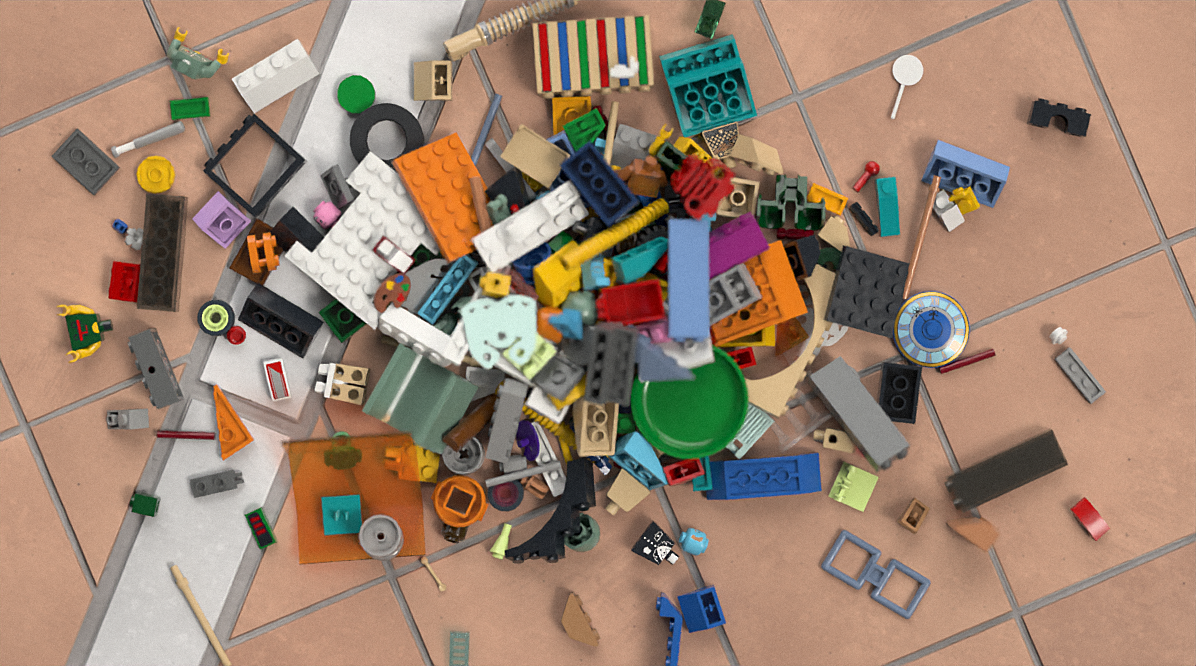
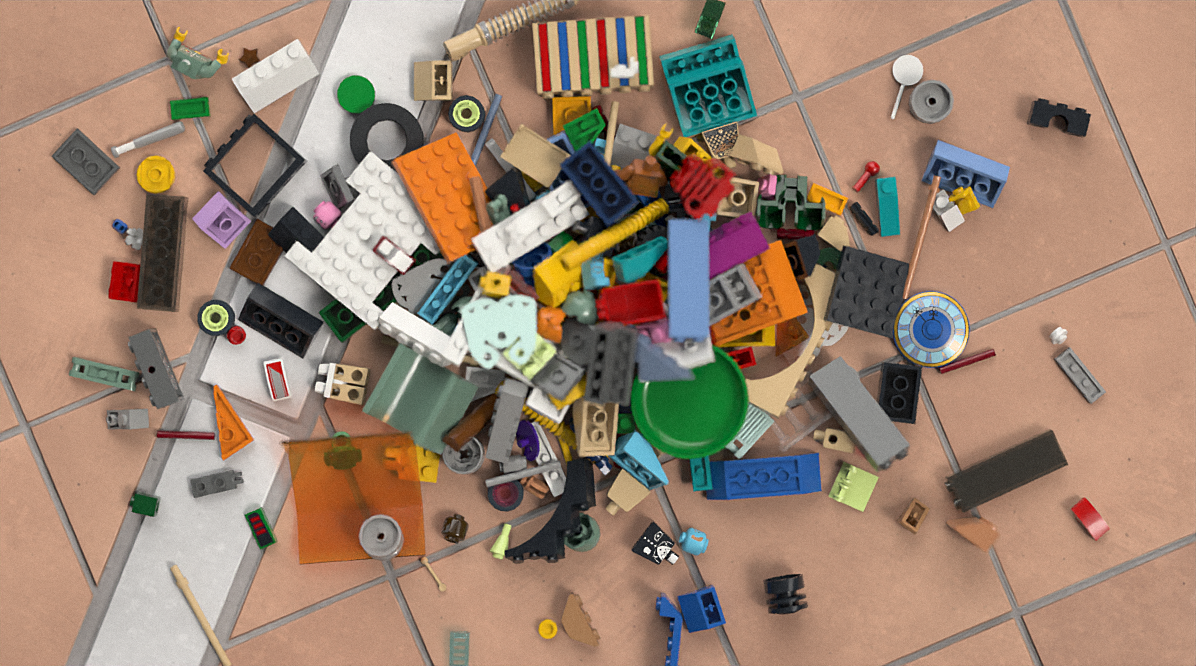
(84, 330): torso -> none
(104, 373): none -> sand green plate
(250, 57): none -> reddish brown piece
(268, 243): orange brick -> none
(341, 514): teal piece -> none
(396, 290): copper piece -> none
(443, 493): orange piece -> none
(461, 104): none -> wheel
(547, 628): none -> yellow tile
(568, 323): dark azure slope -> none
(683, 471): red slope -> none
(767, 187): none -> bright pink bracket
(785, 594): none -> black wheel
(876, 574): sand blue bar -> none
(941, 96): none -> light grey wheel

